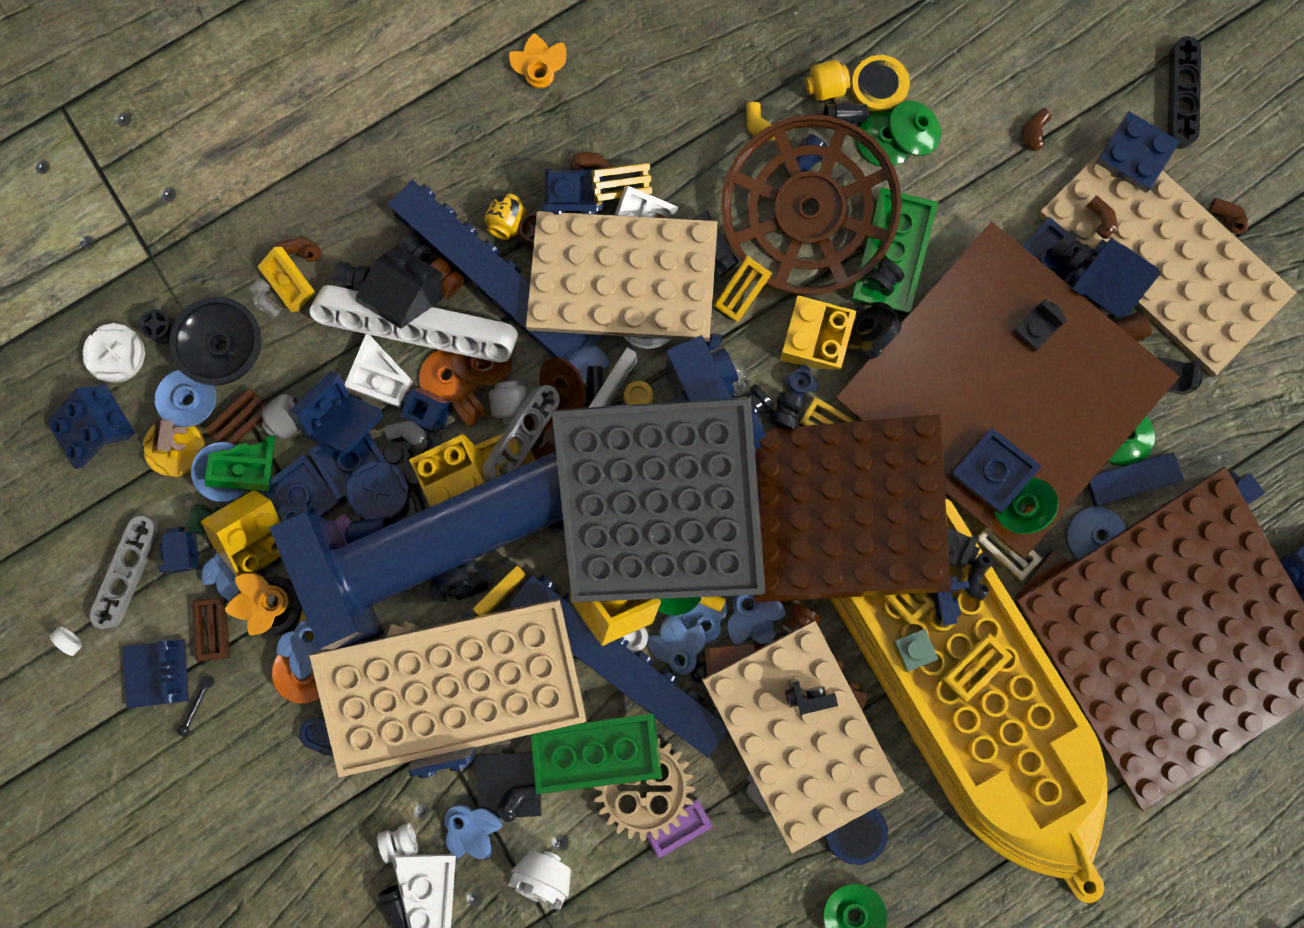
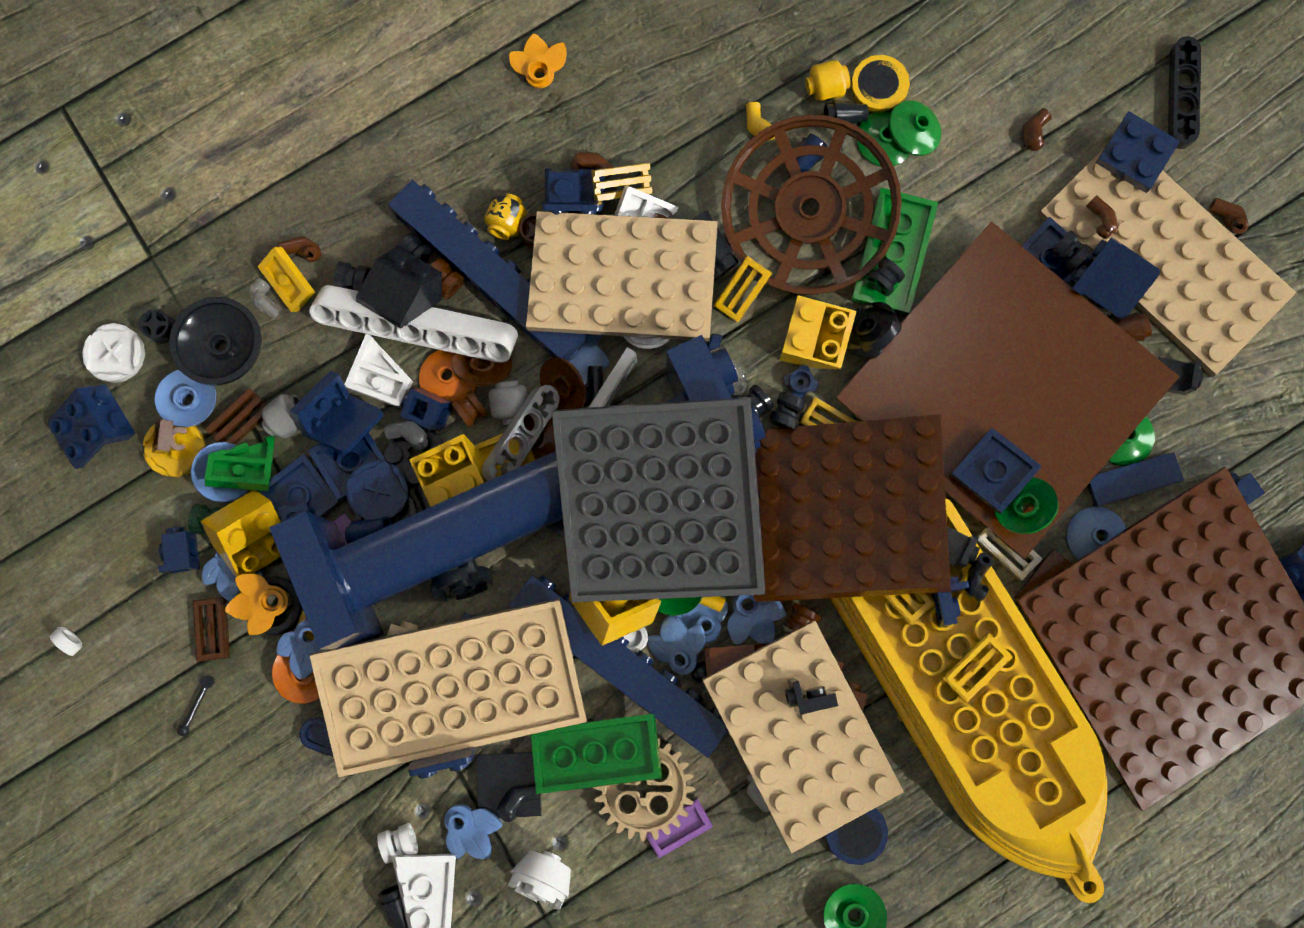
(129, 574): light grey beam -> none
(155, 673): dark blue hinge -> none
(501, 591): yellow tile -> none
(638, 393): yellow tile -> none
(915, 650): sand green plate -> none
(1040, 324): black bracket -> none

